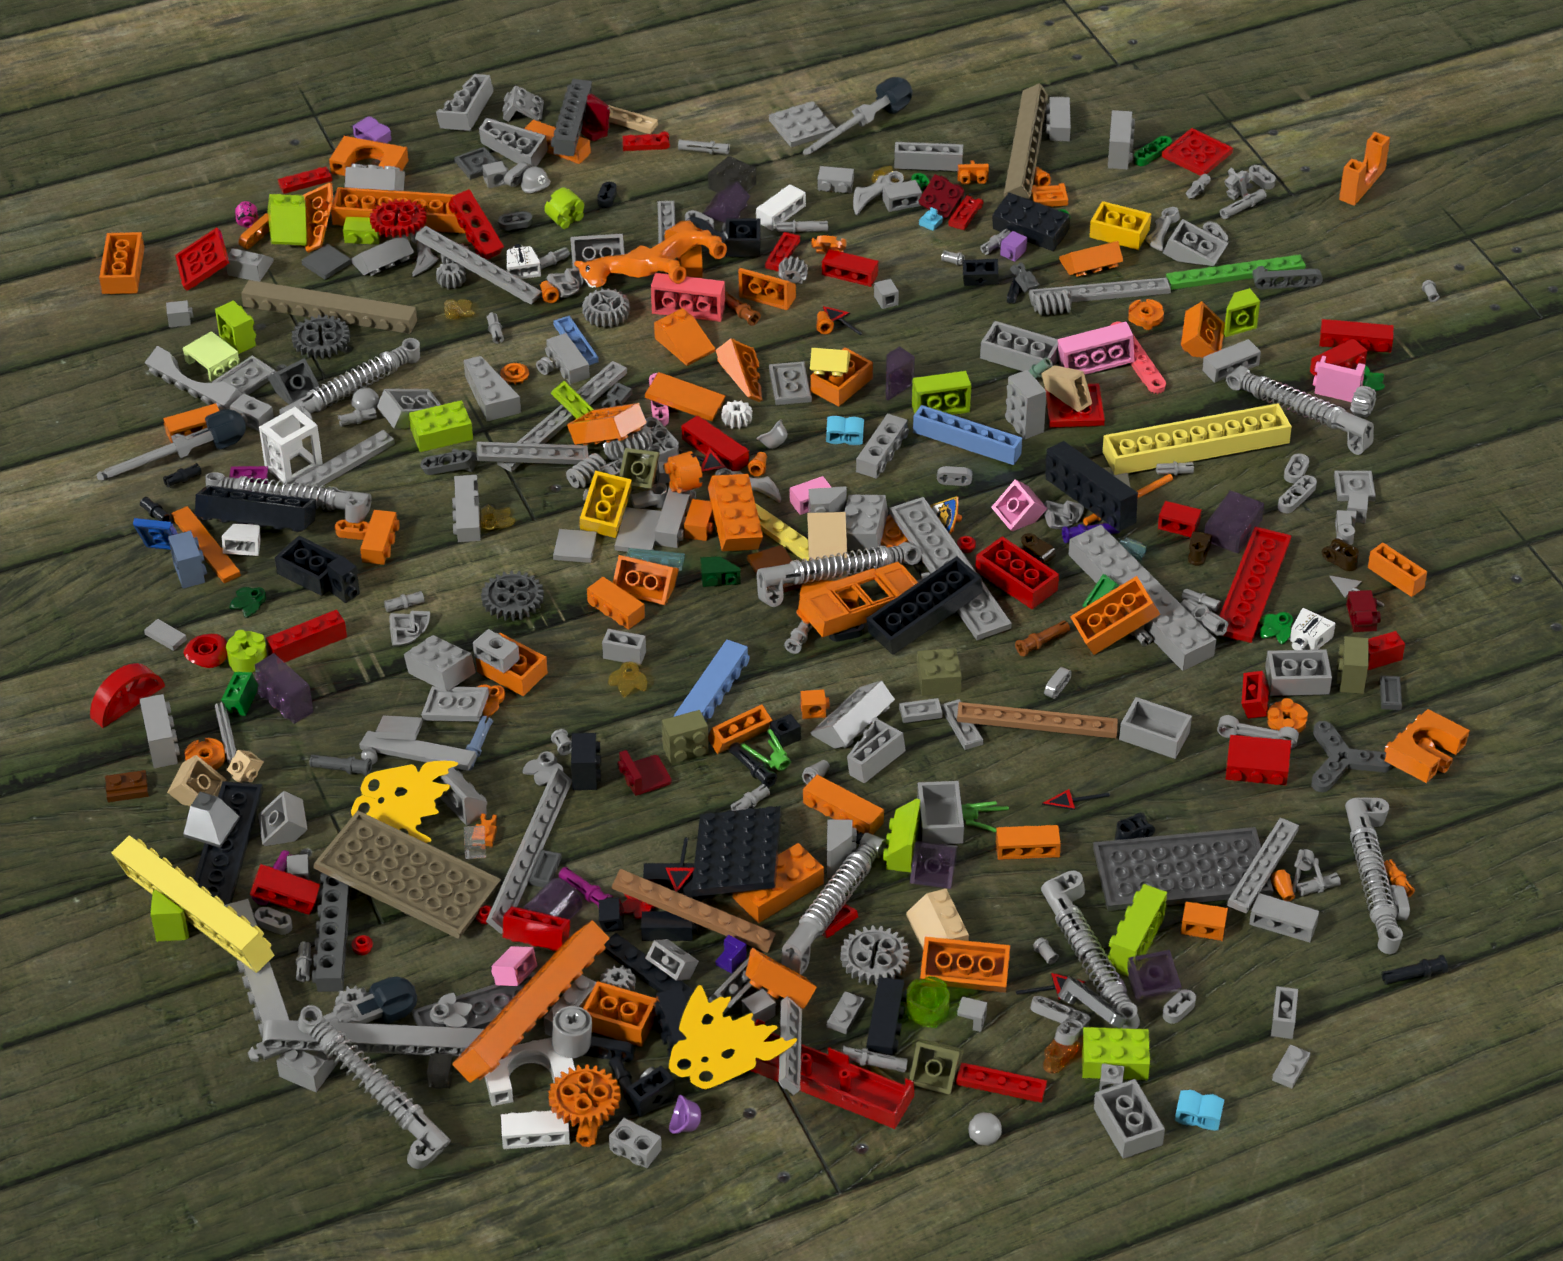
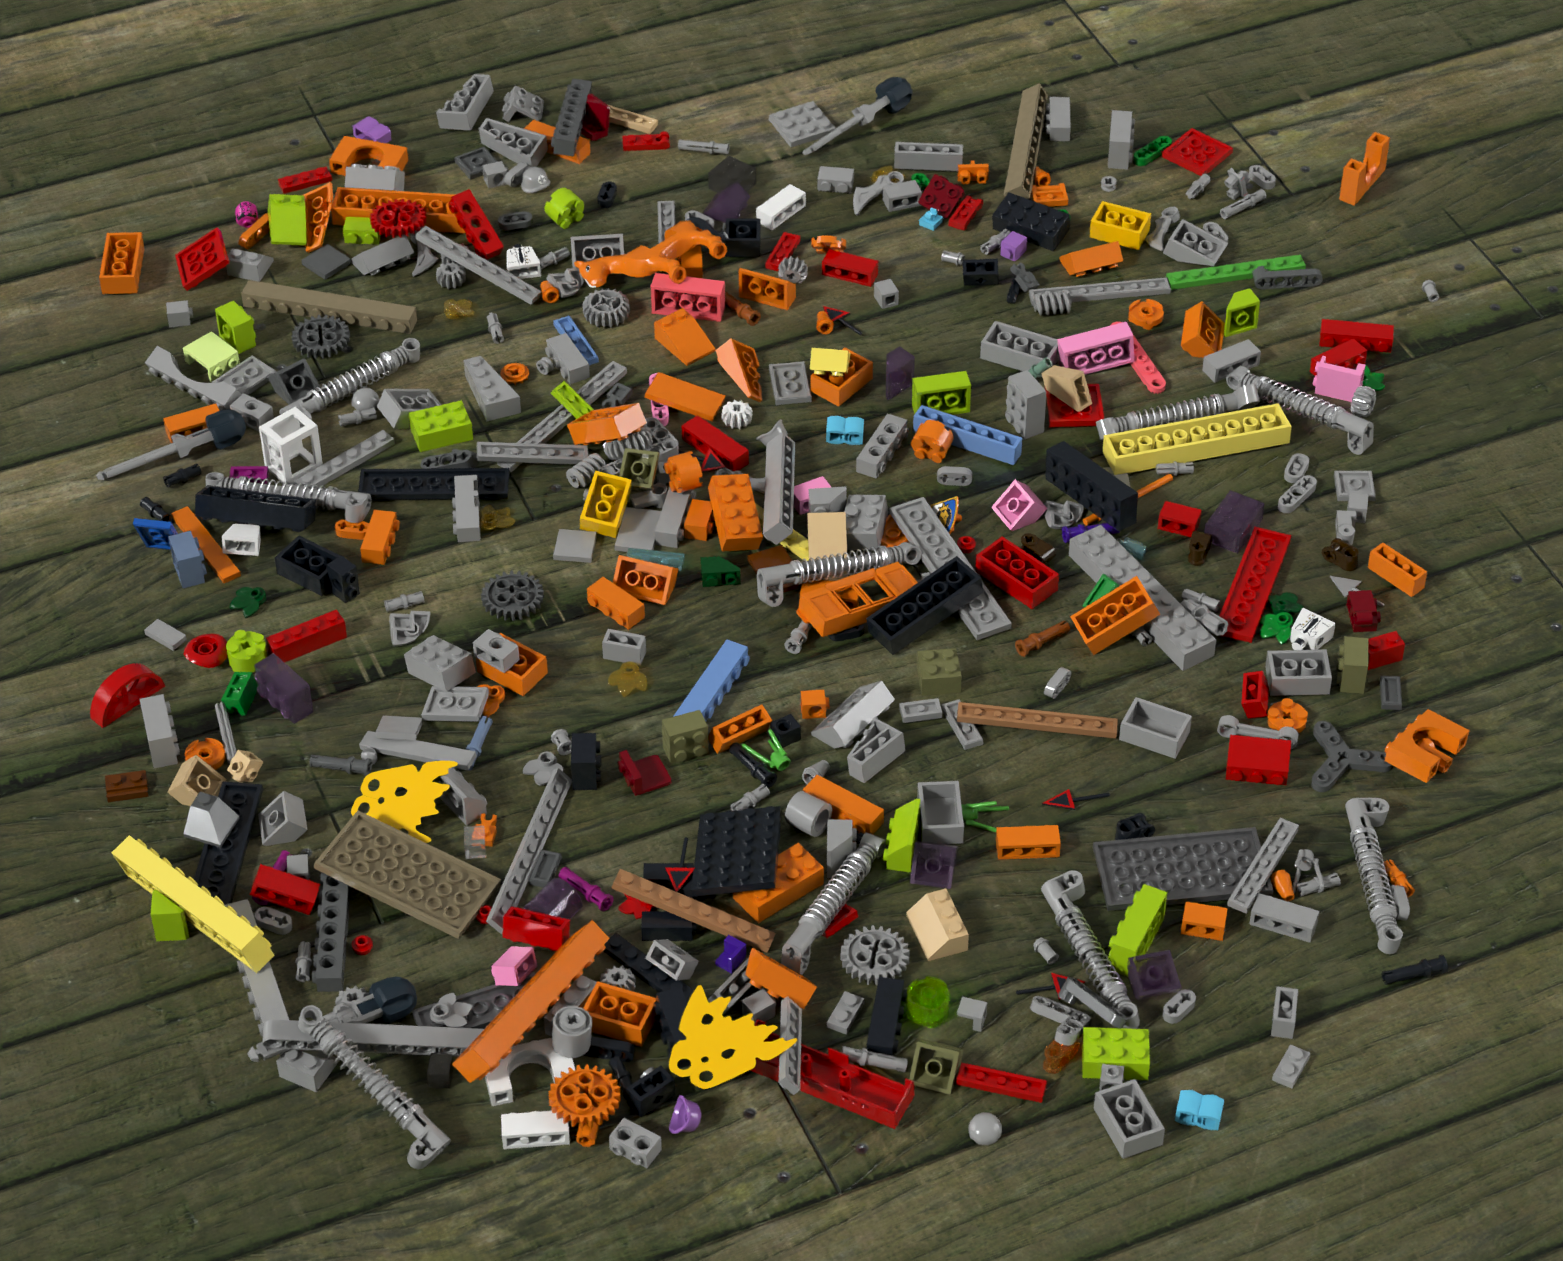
(431, 483): none -> black plate
(611, 914): black brick -> none
(757, 465): orange cone -> none
(779, 488): none -> light grey brick
(802, 226): light grey axle -> none
(808, 813): none -> light grey piece
(932, 441): none -> orange brick
(966, 963): orange brick -> none
(1108, 183): none -> light grey bush
(1216, 404): none -> light grey piece
(1285, 603): none -> dark green plate

